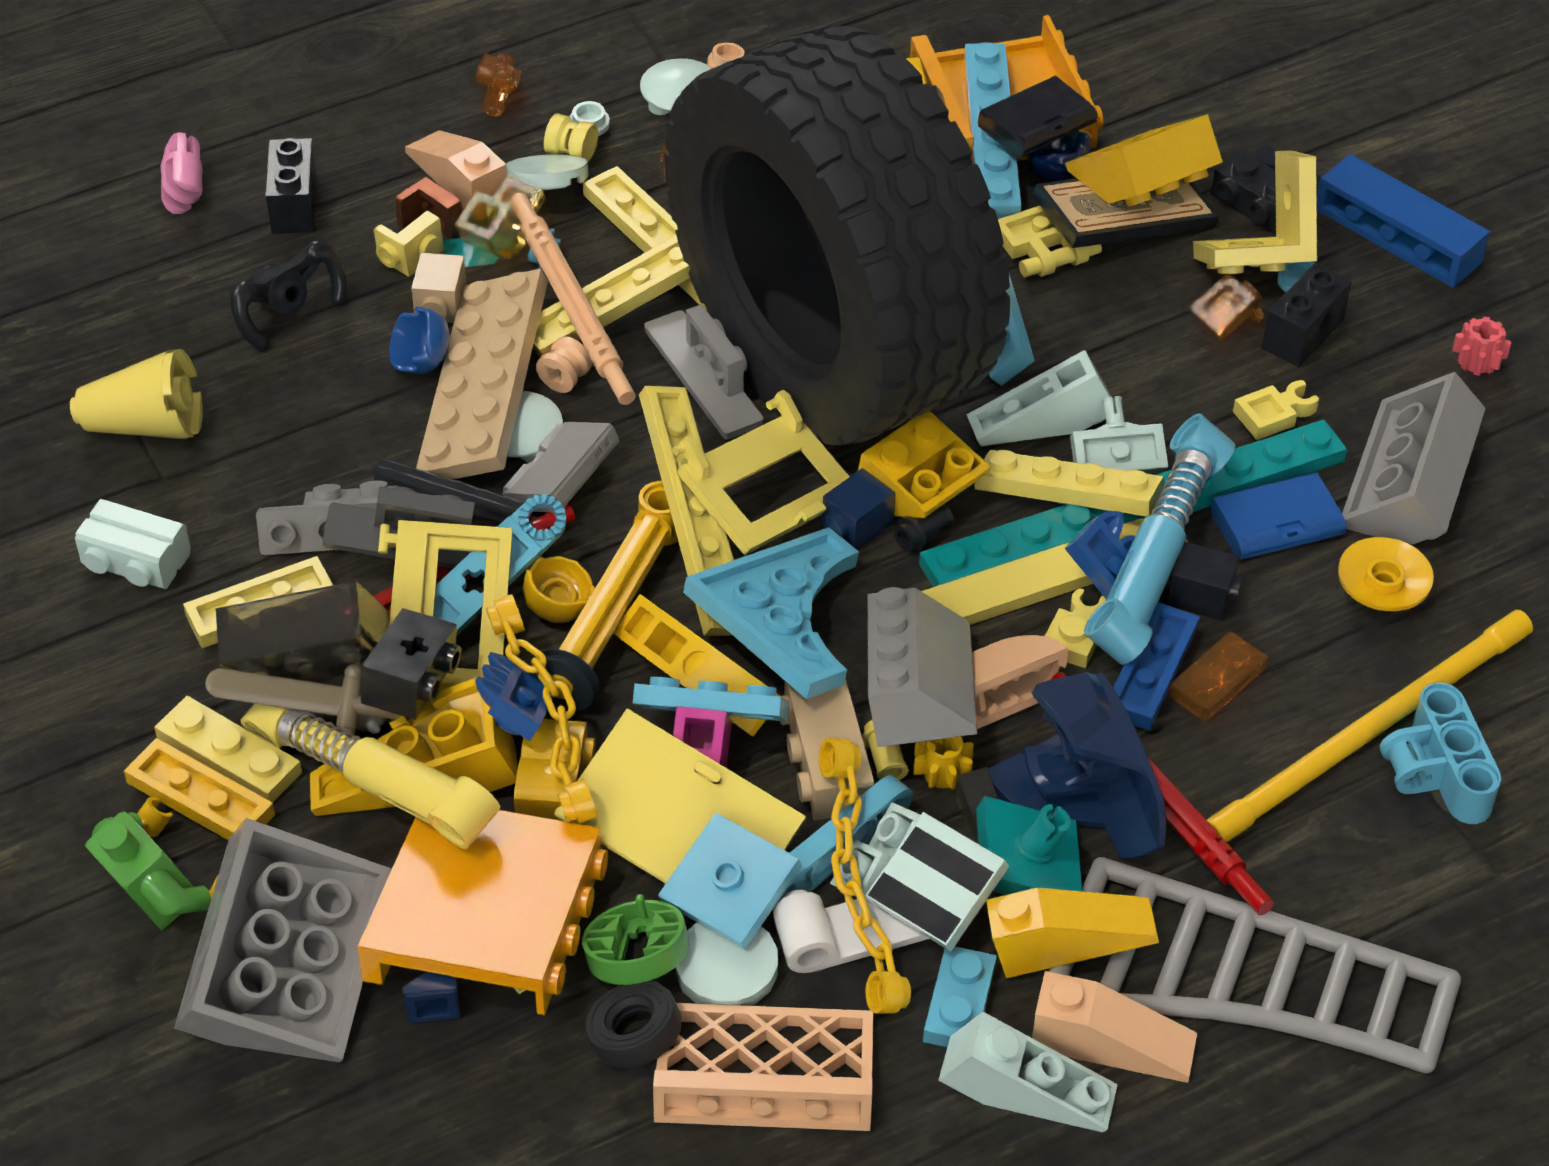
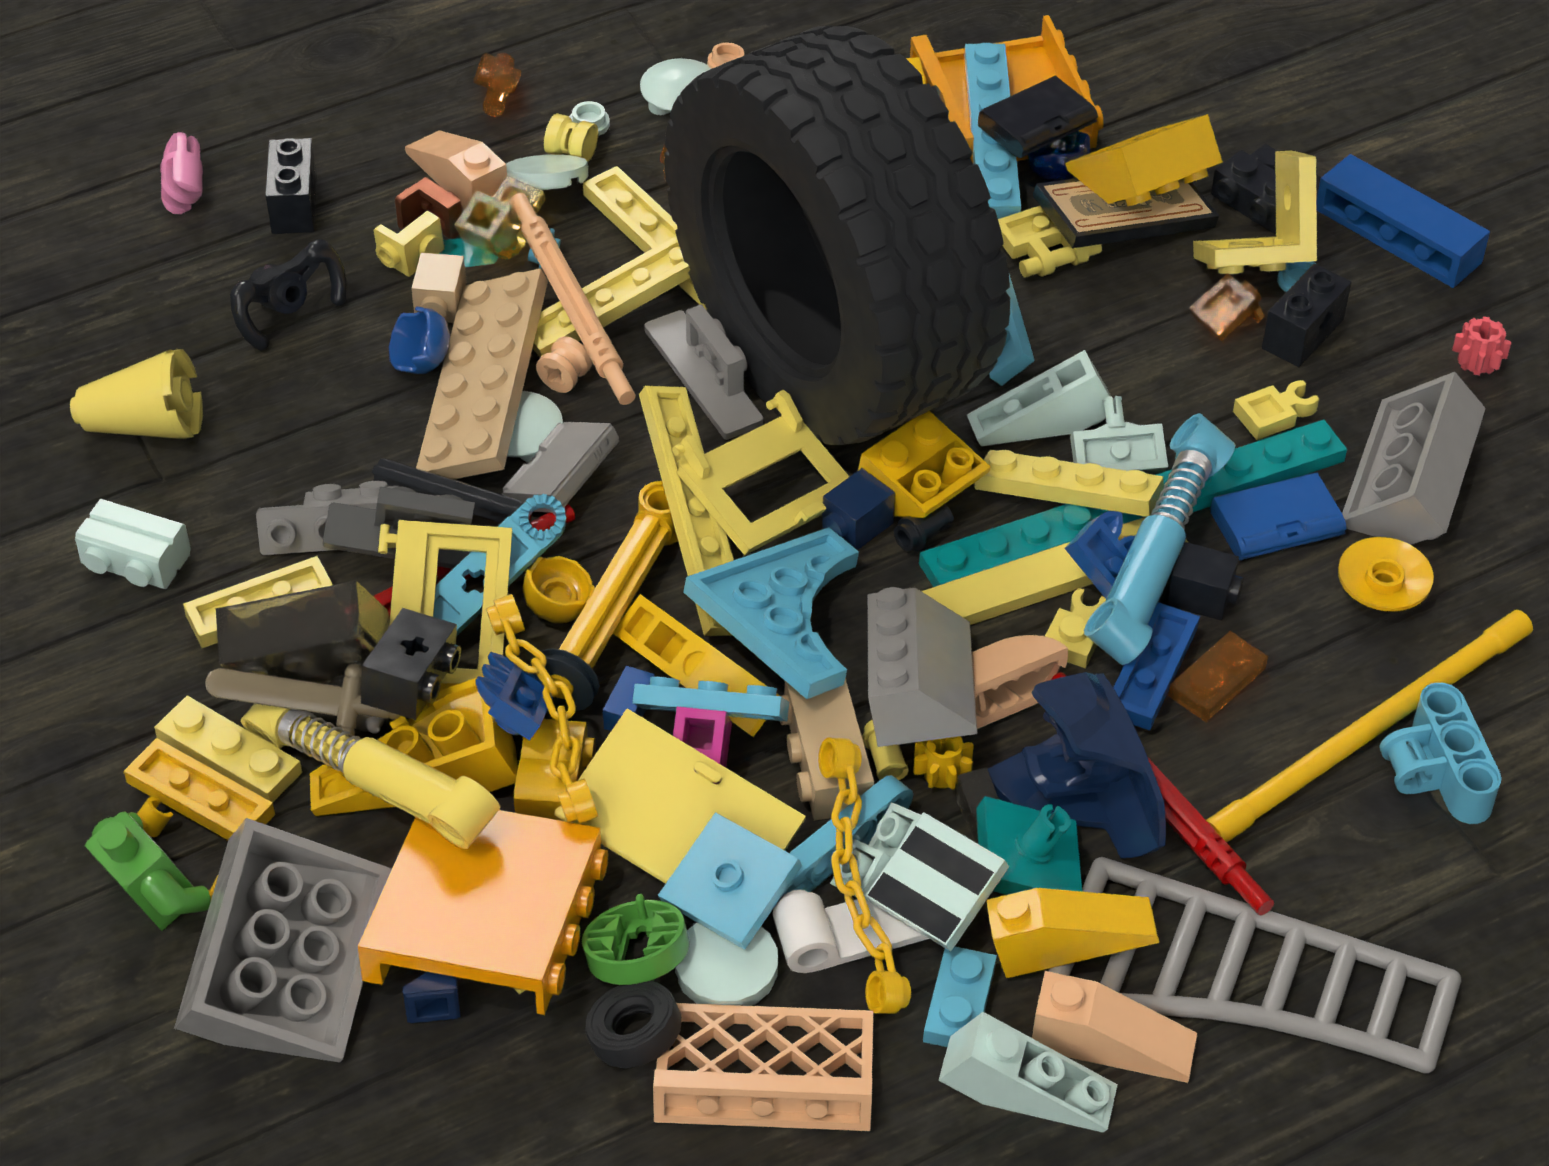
(622, 696): none -> blue piece

